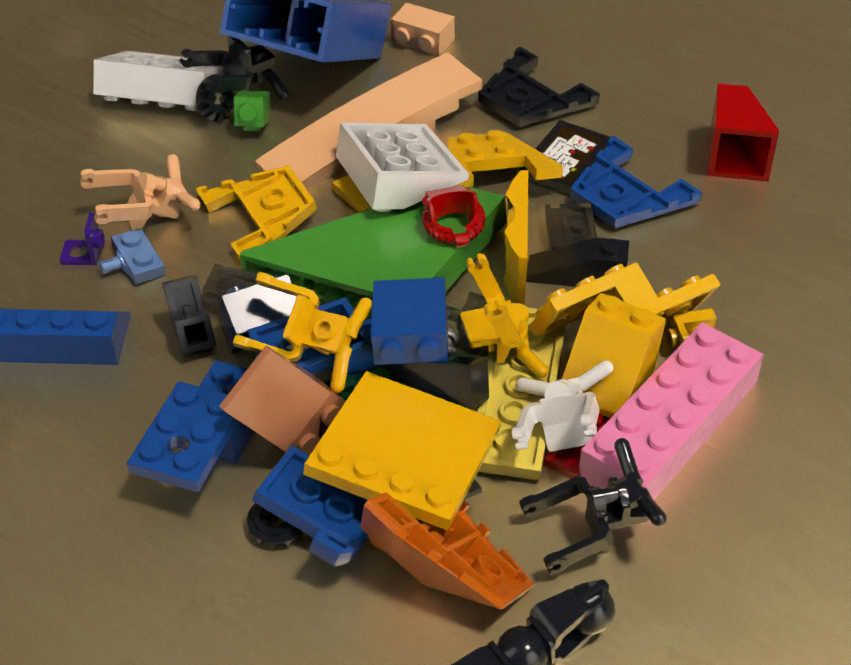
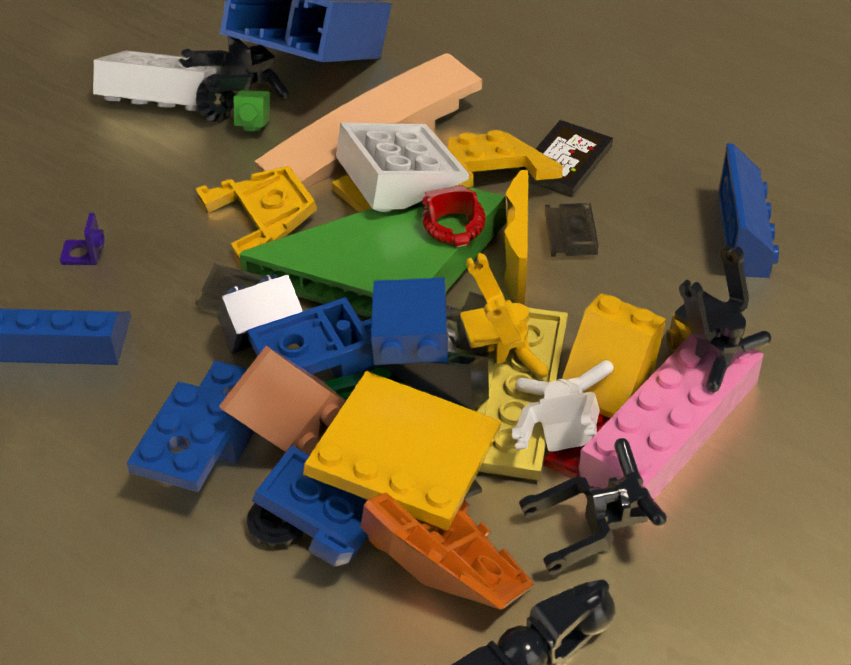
(134, 257): medium blue plate -> none
(149, 194): light nougat piece -> none
(188, 315): black brick -> none
(313, 328): yellow piece -> none
(423, 29): light nougat brick -> none
(527, 100): black wing -> none
(577, 261): black slope -> none
(621, 197): blue wing -> none
(629, 286): yellow bracket -> none
(718, 323): none -> black piece
(740, 136): red slope -> none
(747, 213): none -> blue slope

